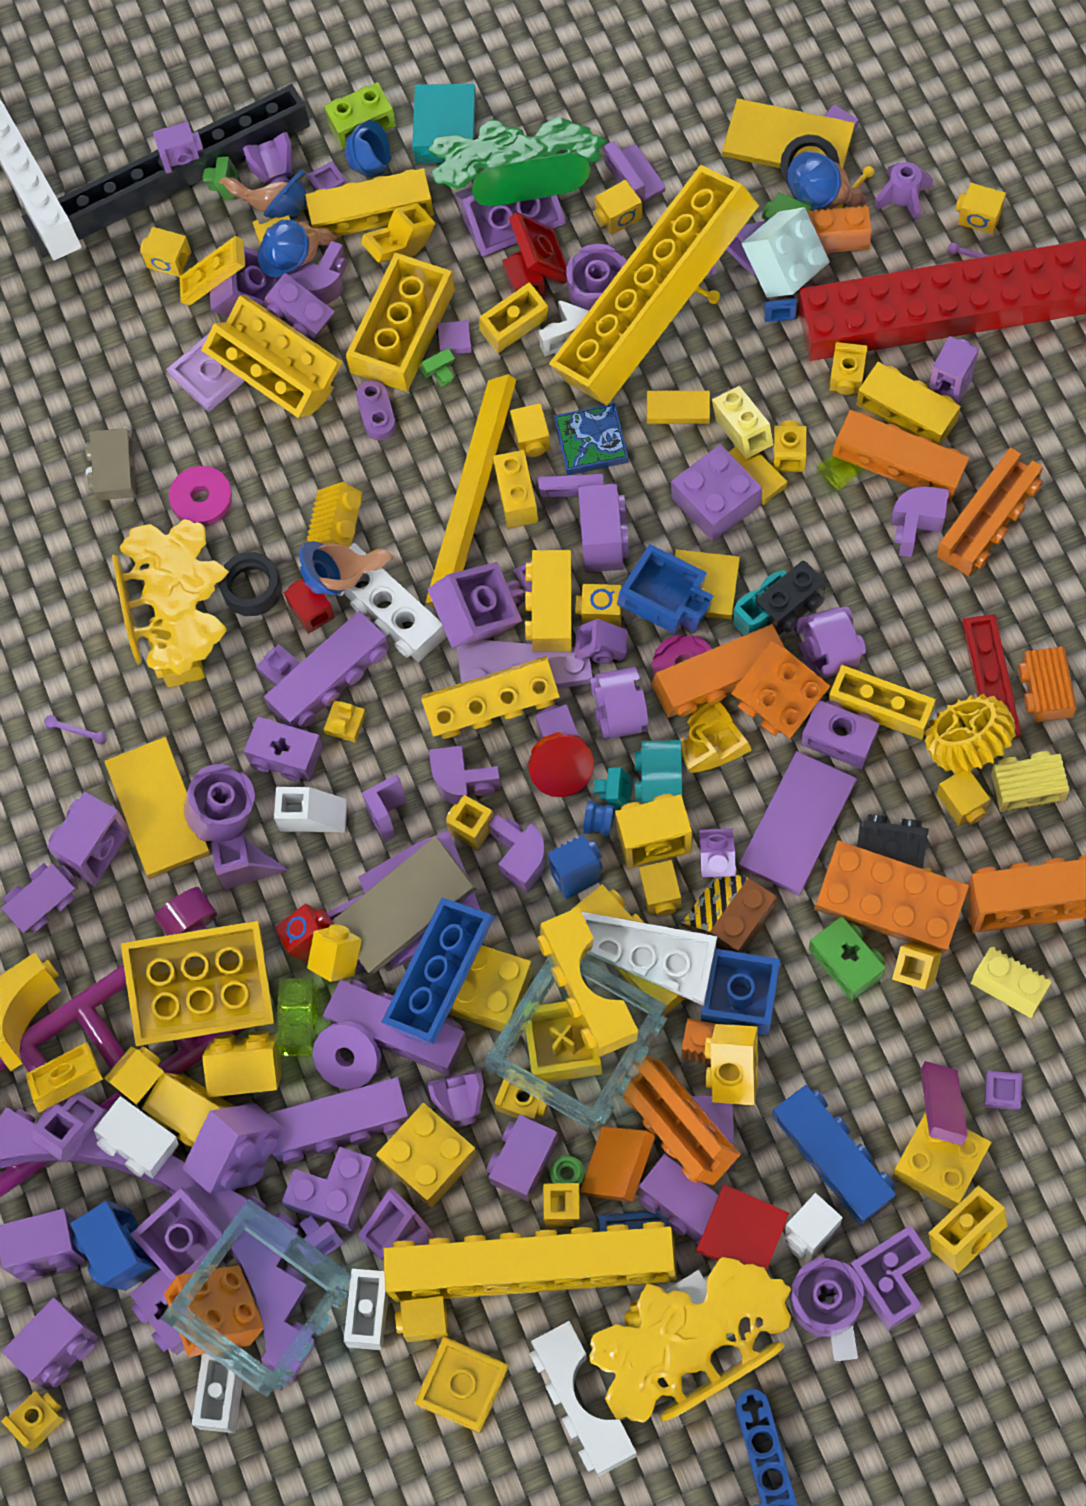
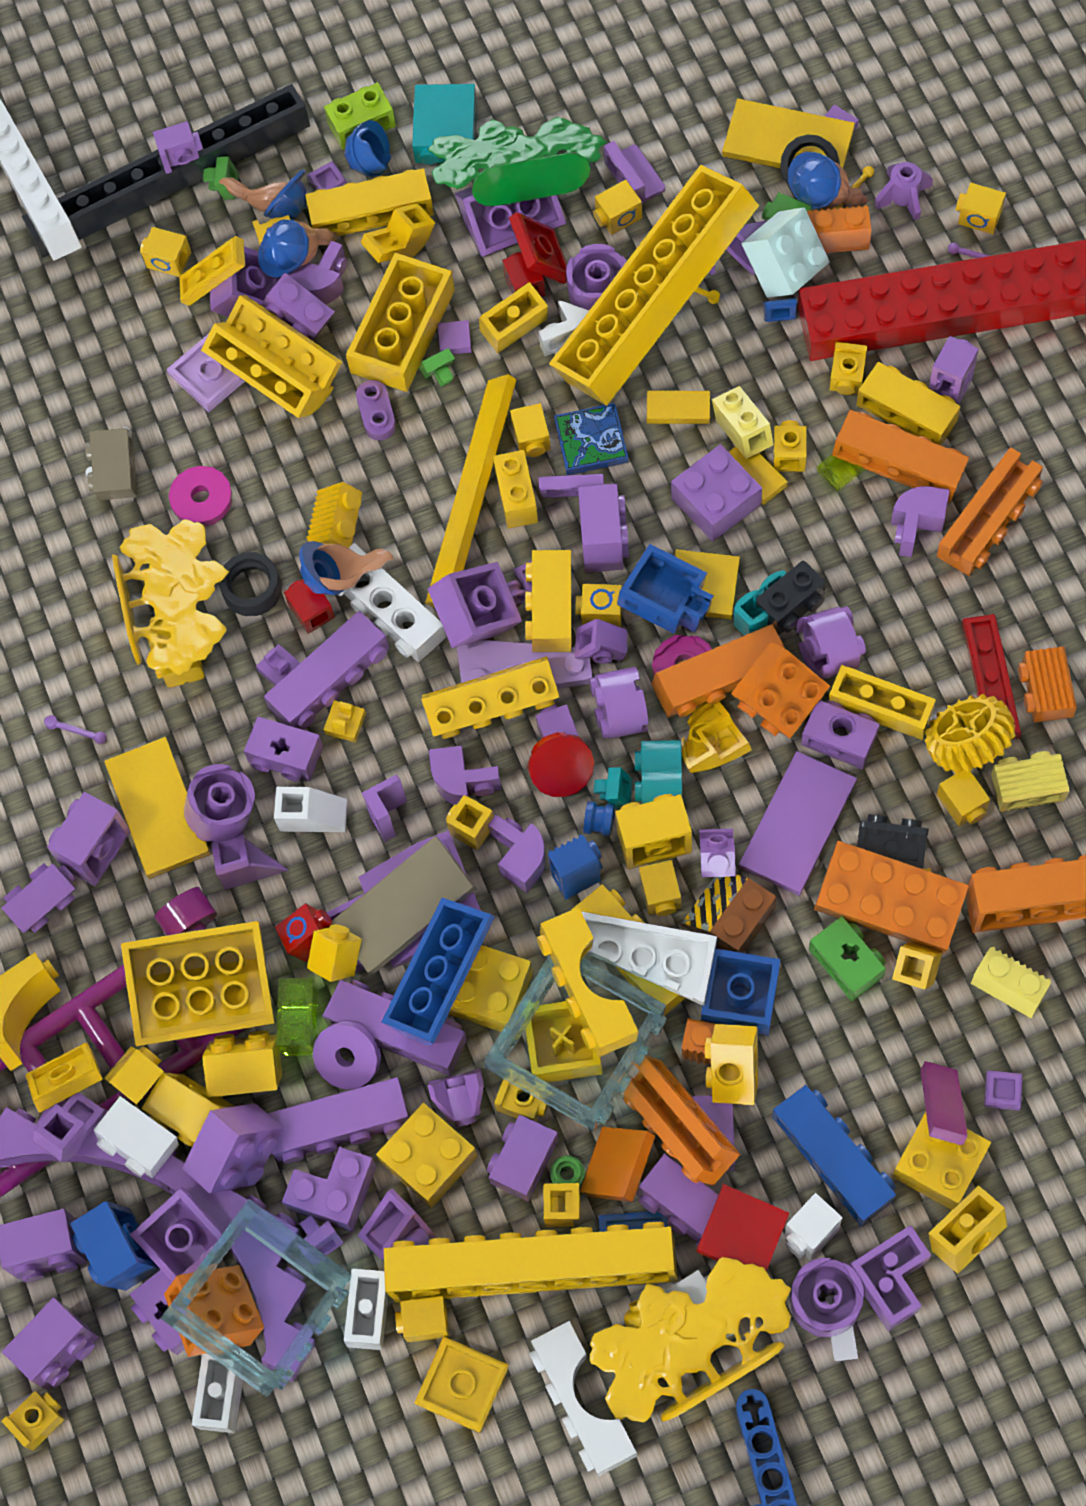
(271, 160): medium lavender brick -> none

